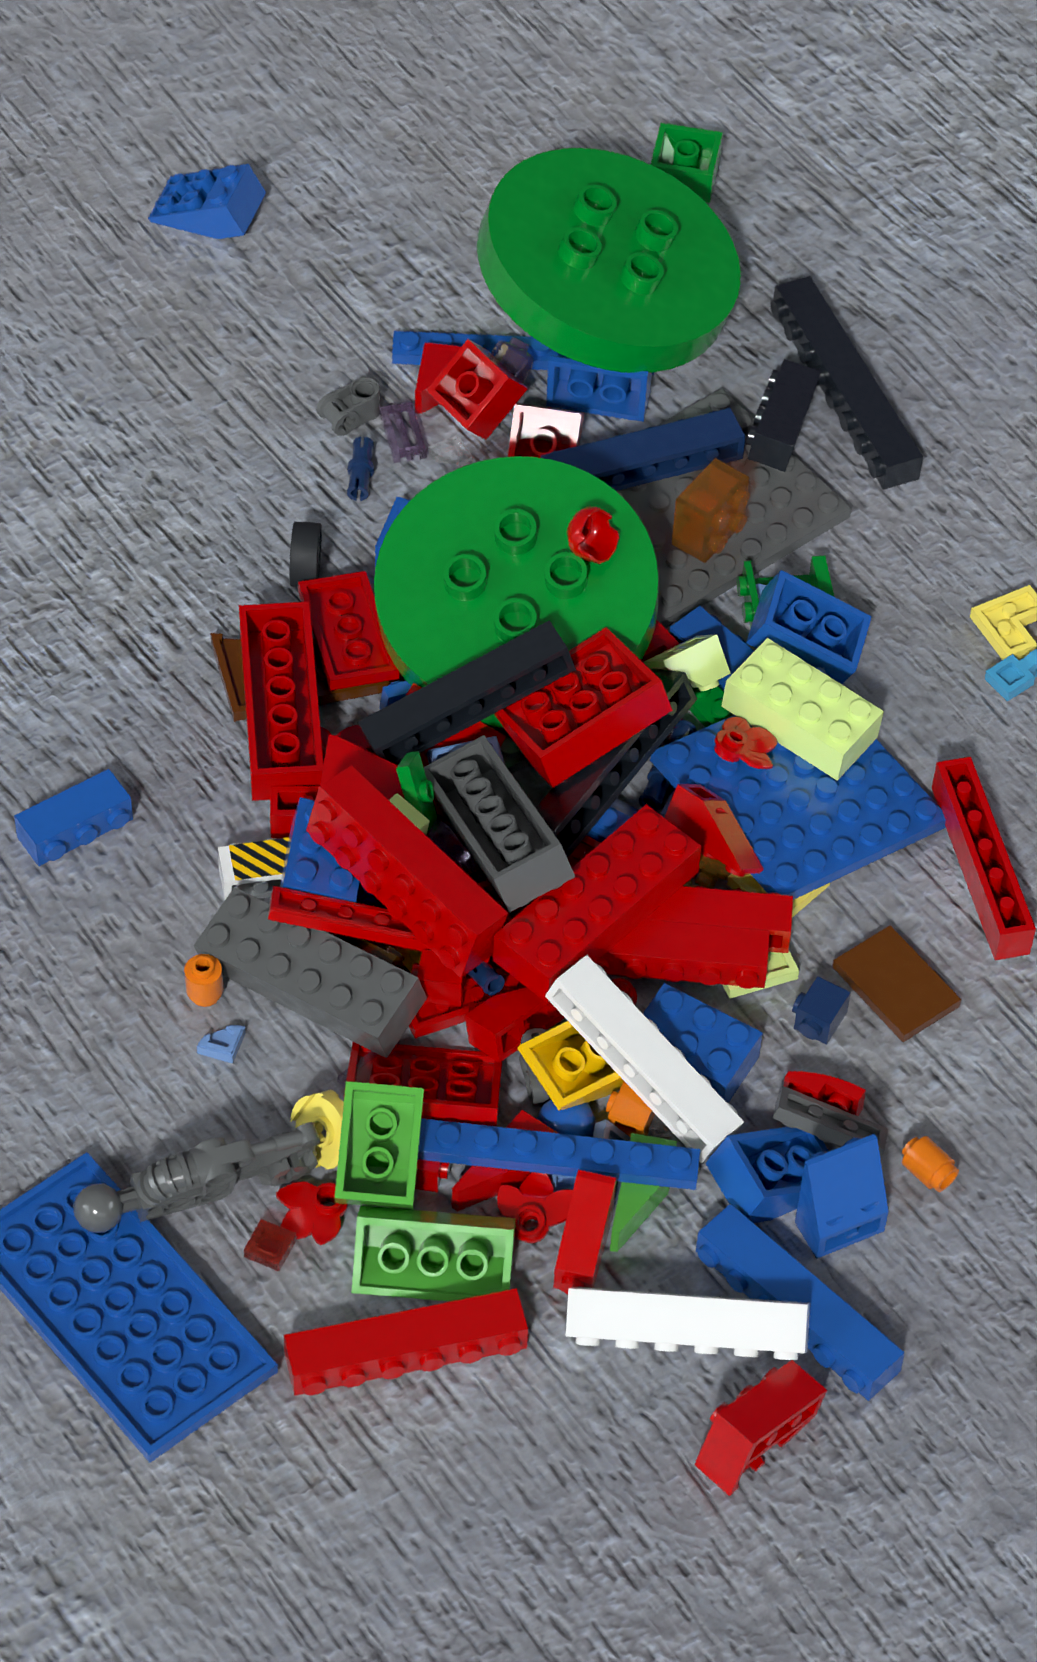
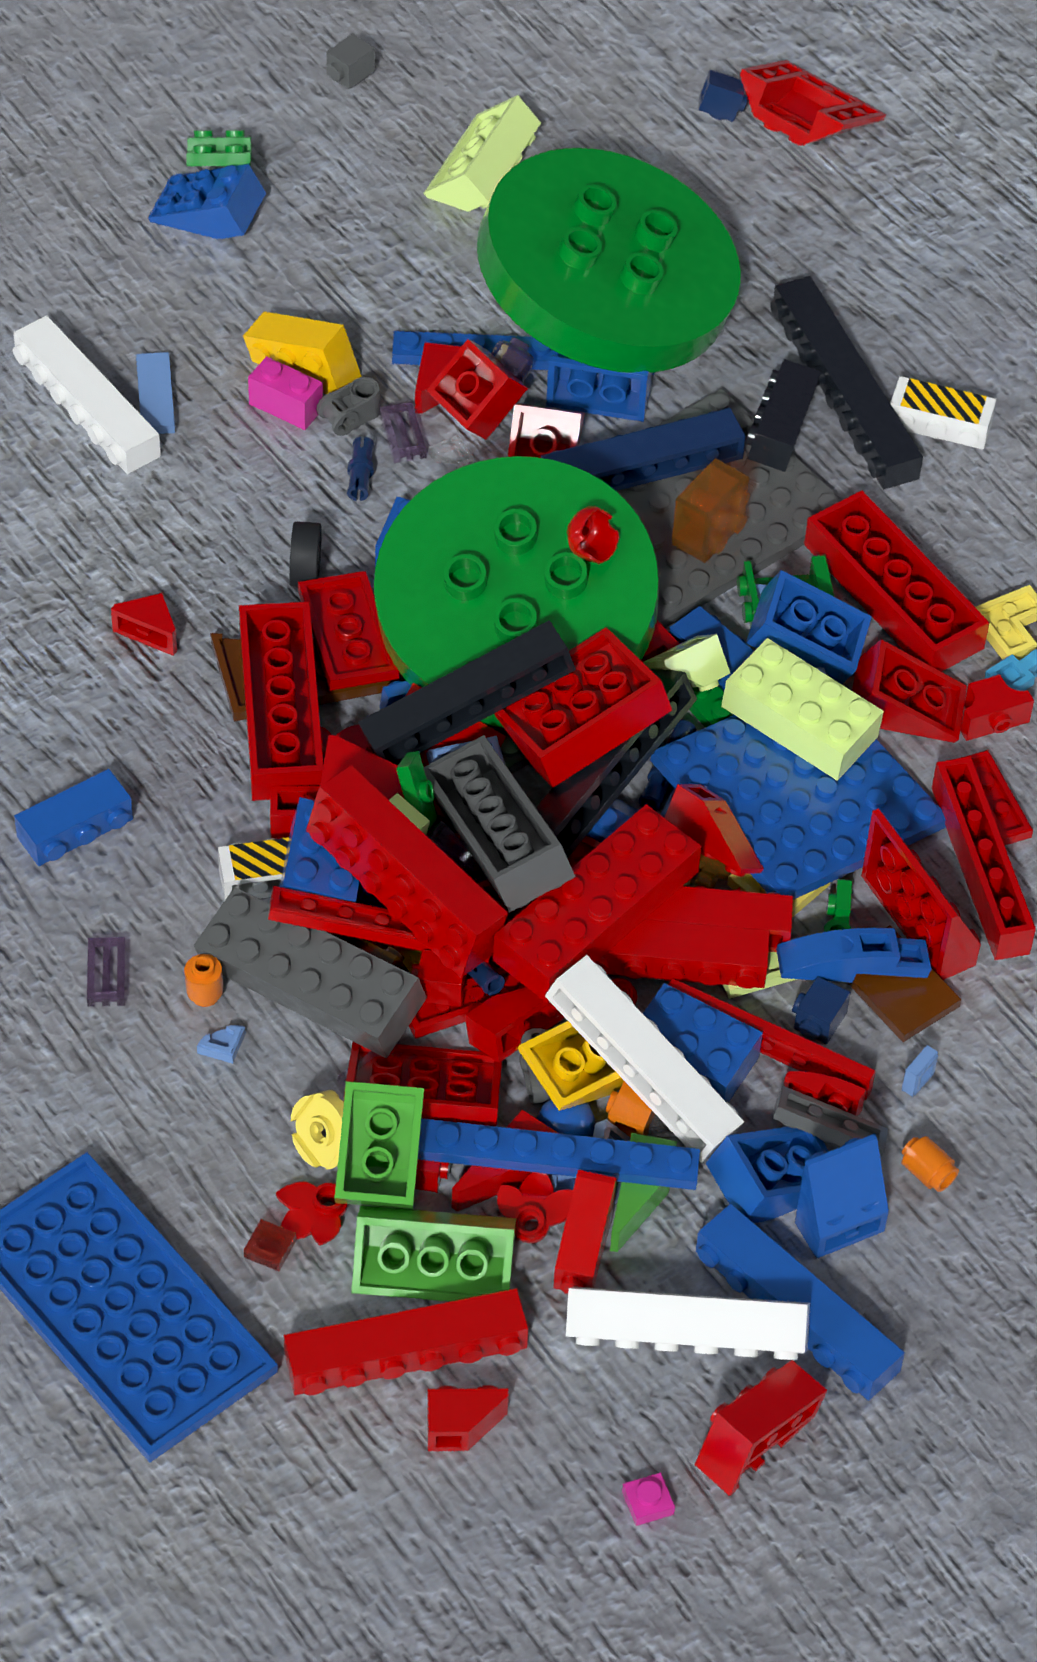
(86, 395): none -> white brick
(106, 996): none -> clear purple tile
(146, 622): none -> red slope
(156, 391): none -> medium blue tile
(199, 1177): dark grey arm -> none
(219, 150): none -> plate
(284, 392): none -> dark pink brick
(305, 345): none -> yellow wedge
(350, 61): none -> dark grey brick
(463, 1416): none -> red slope
(484, 155): none -> yellowish green slope
(648, 1499): none -> dark pink plate
(689, 156): green slope -> none
(722, 96): none -> dark blue brick
(742, 742): red plate -> none
(790, 1047): none -> red tile
(802, 103): none -> red slope
(839, 906): none -> green plate
(854, 951): none -> blue slope
(896, 582): none -> red brick
(910, 693): none -> red slope
(917, 900): none -> red slope
(920, 1071): none -> medium blue tile
(943, 412): none -> brick
(994, 708): none -> red brick
(1004, 807): none -> red tile

